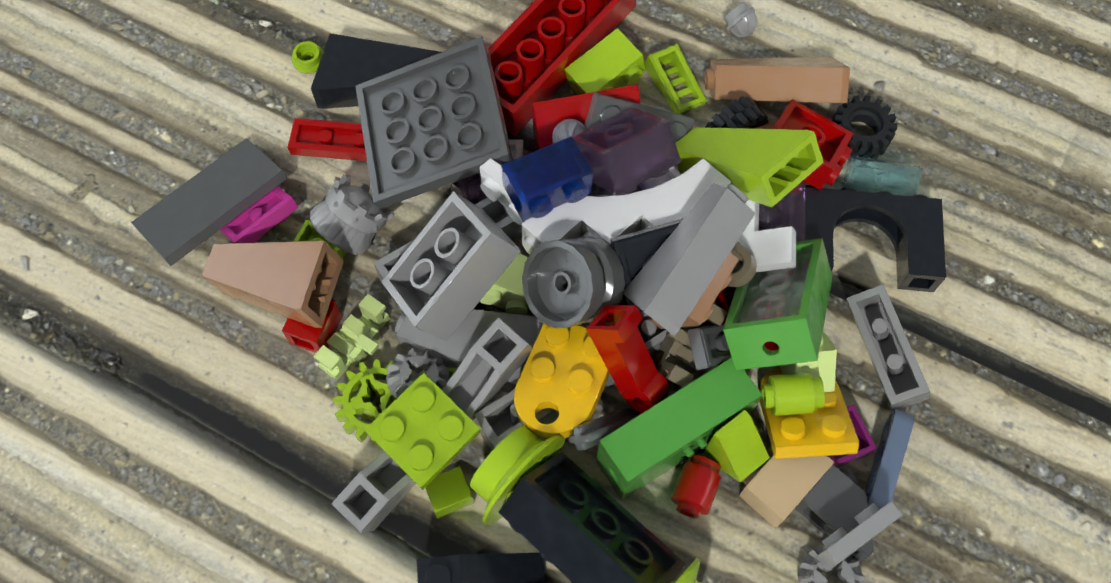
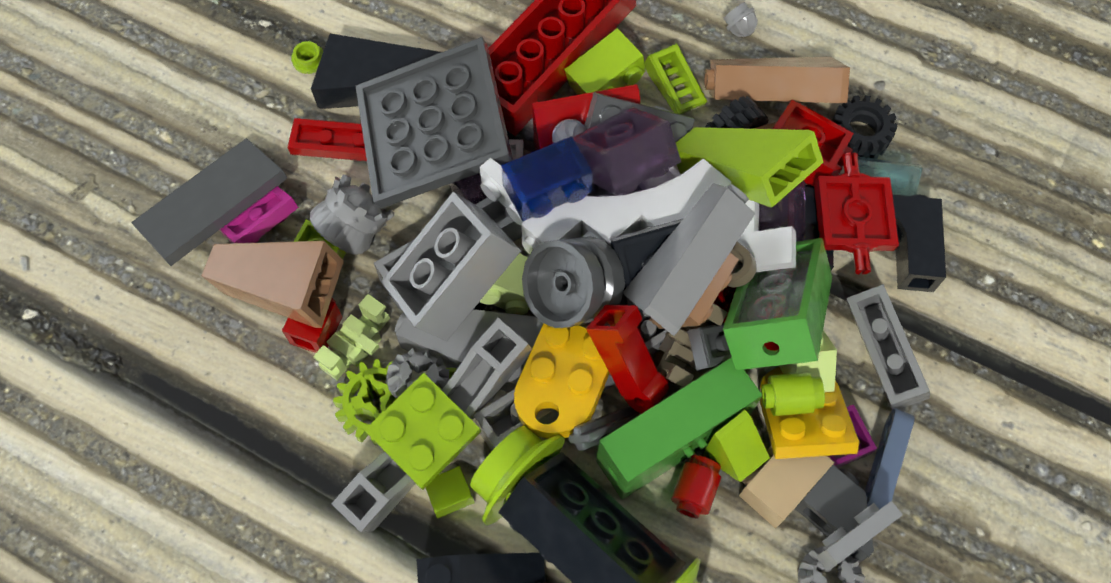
(856, 213): none -> red plate

